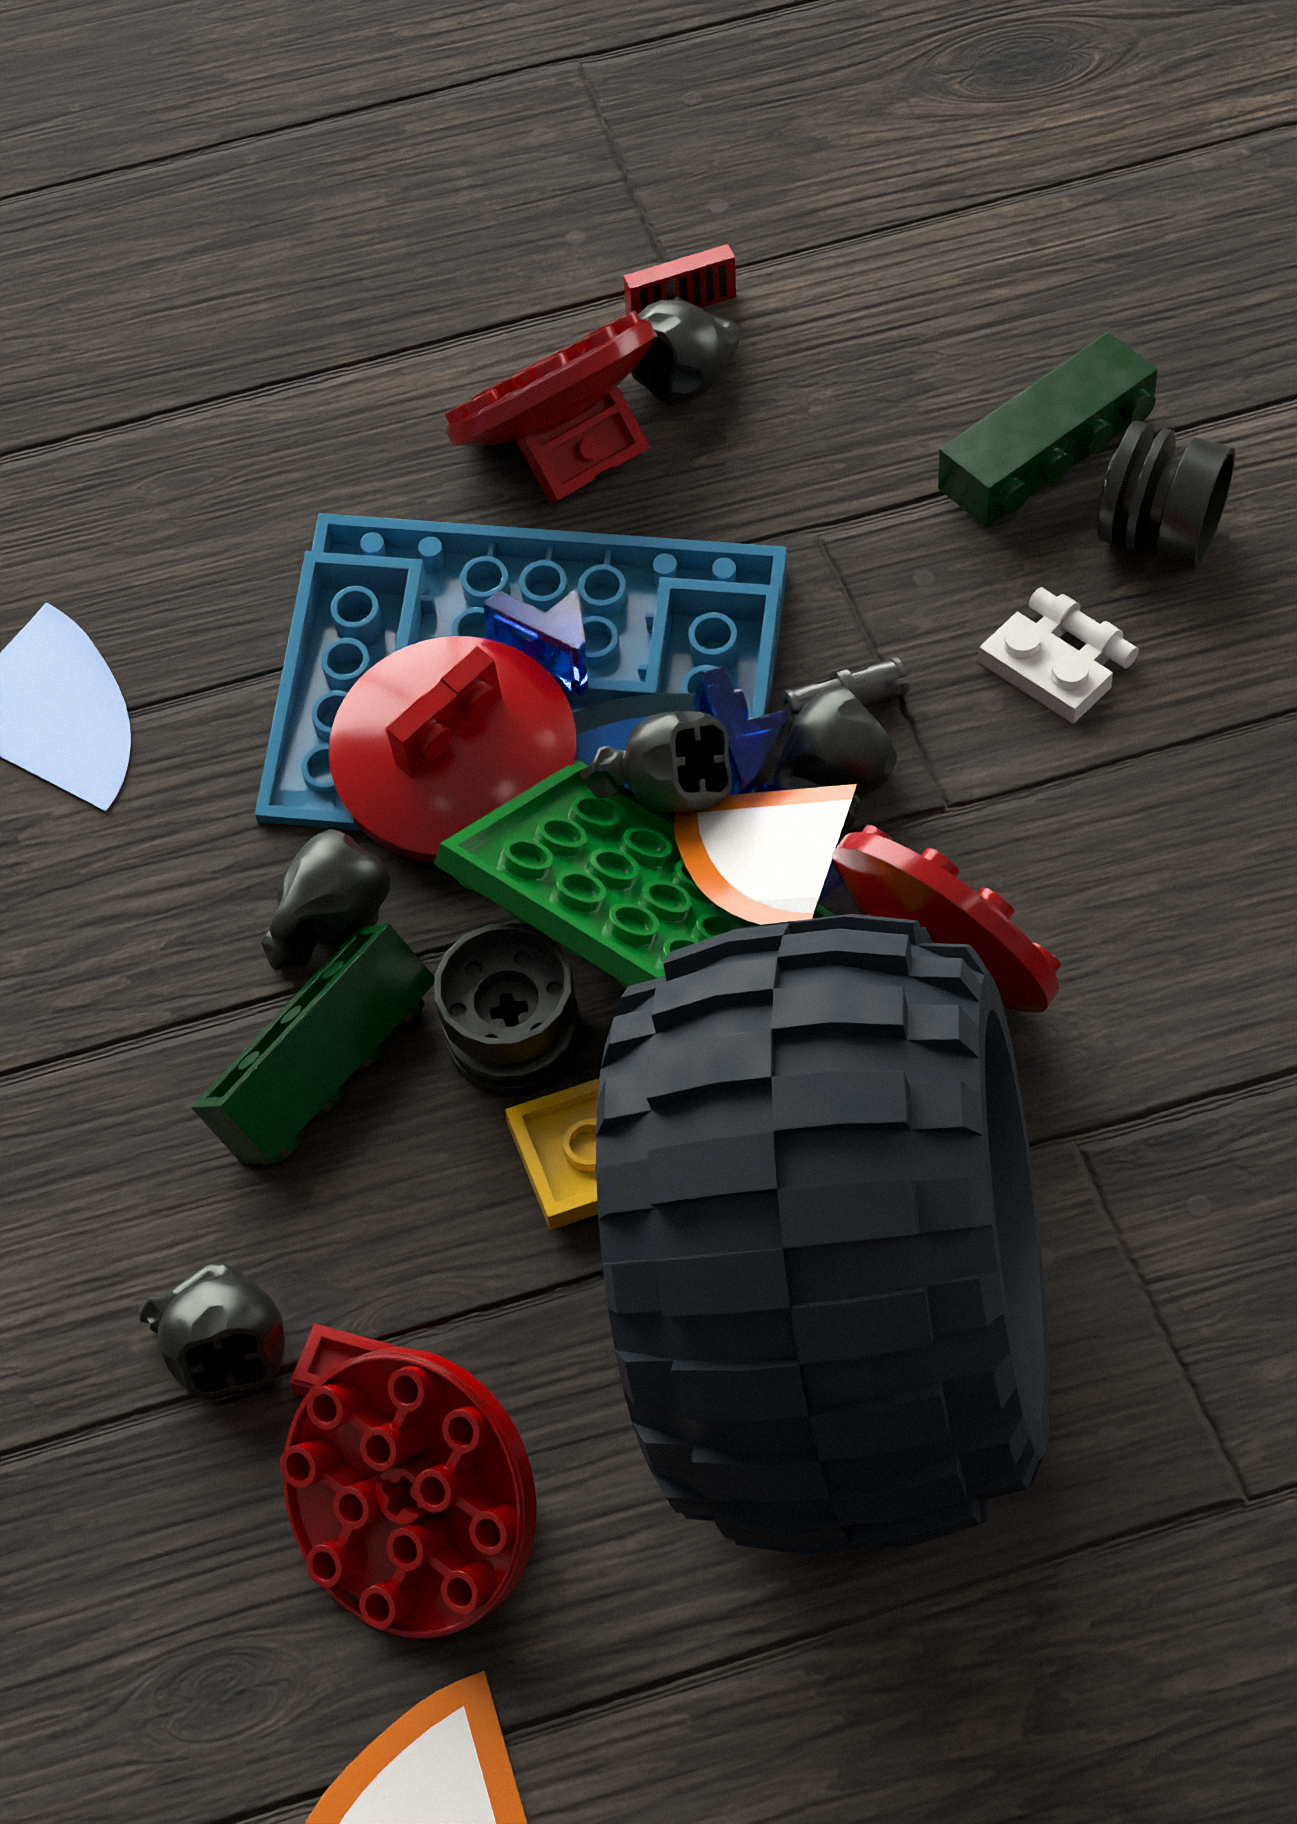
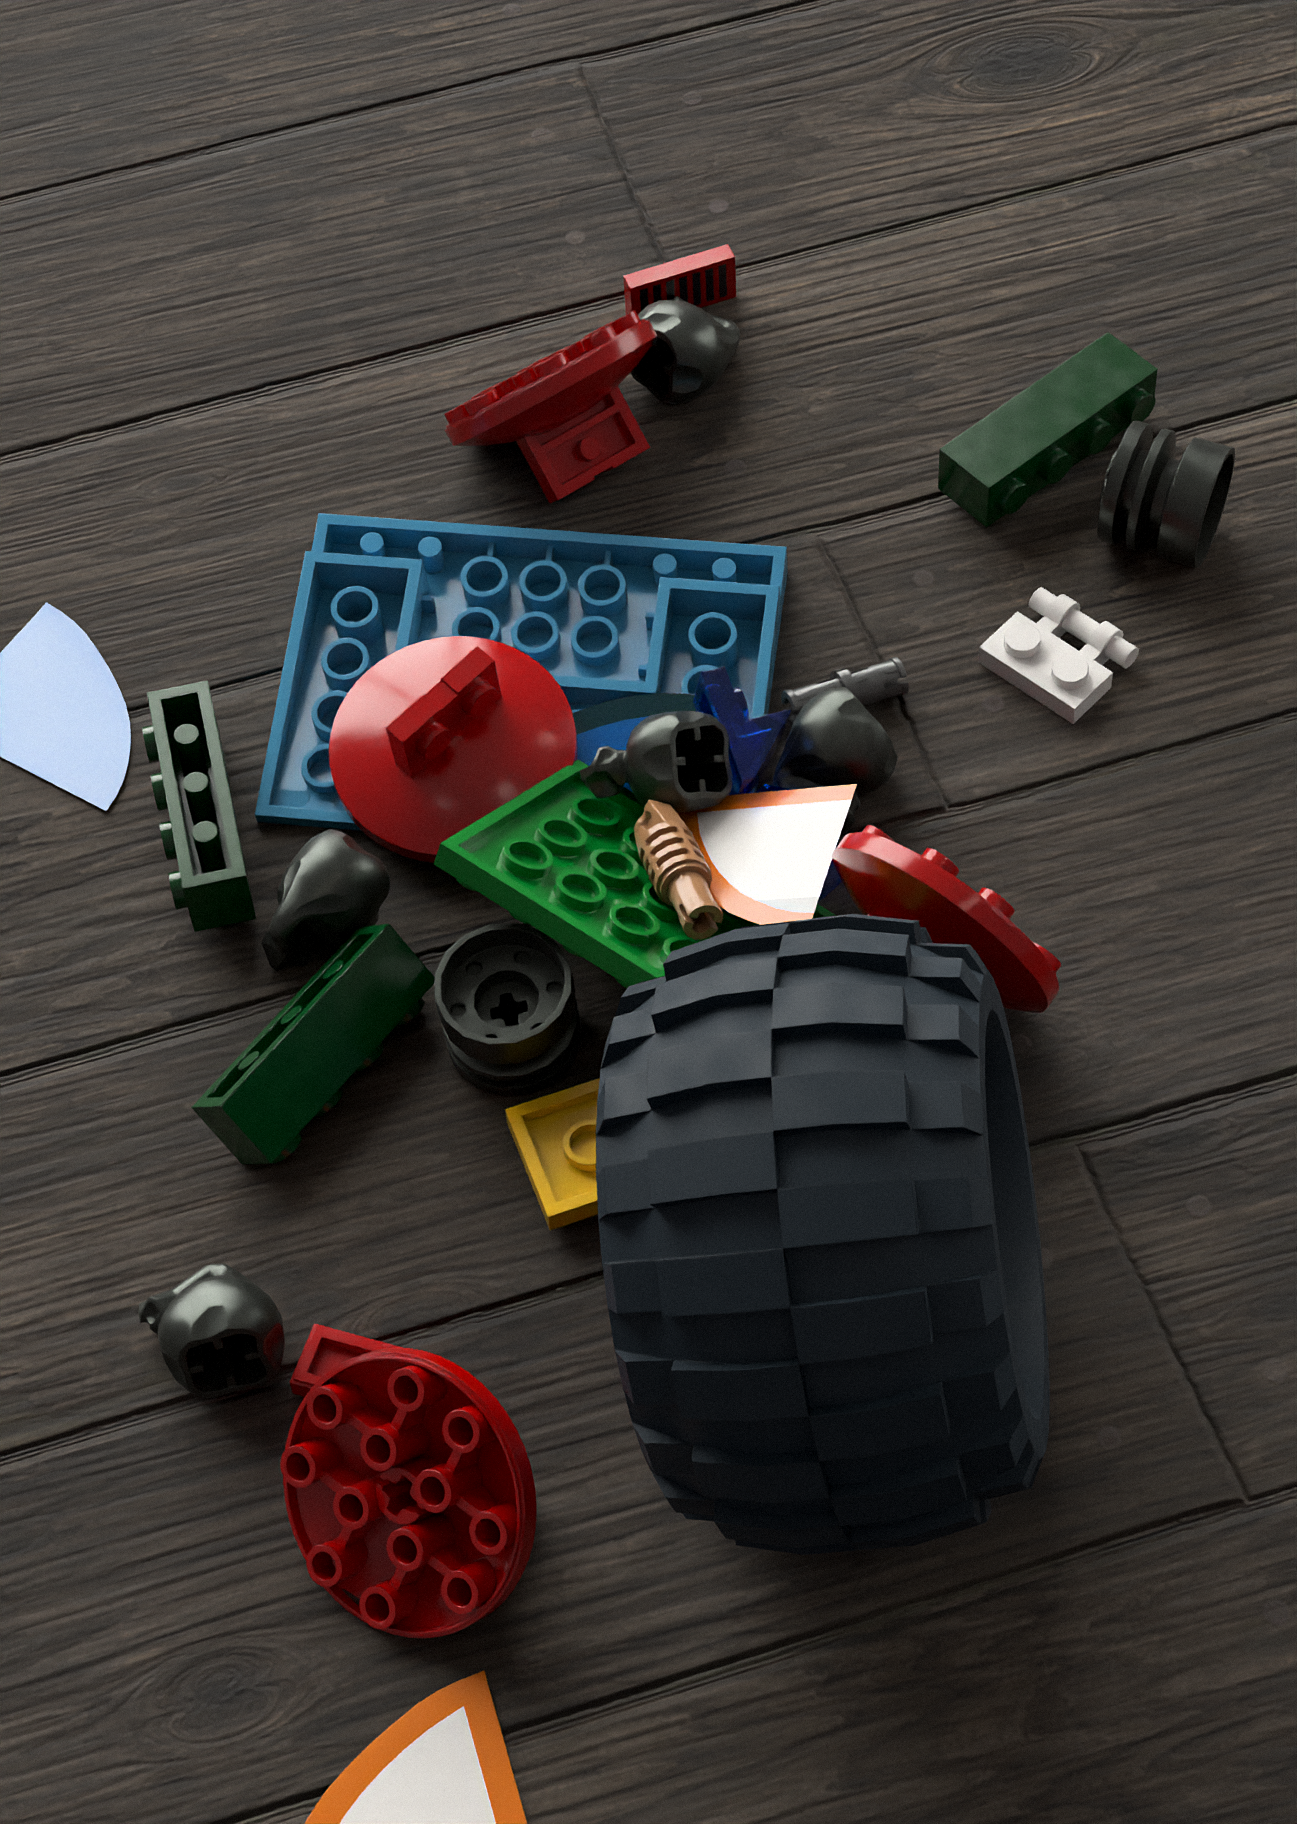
(200, 807): none -> dark green brick
(549, 638): clear blue slope -> none
(677, 868): none -> medium nougat hinge

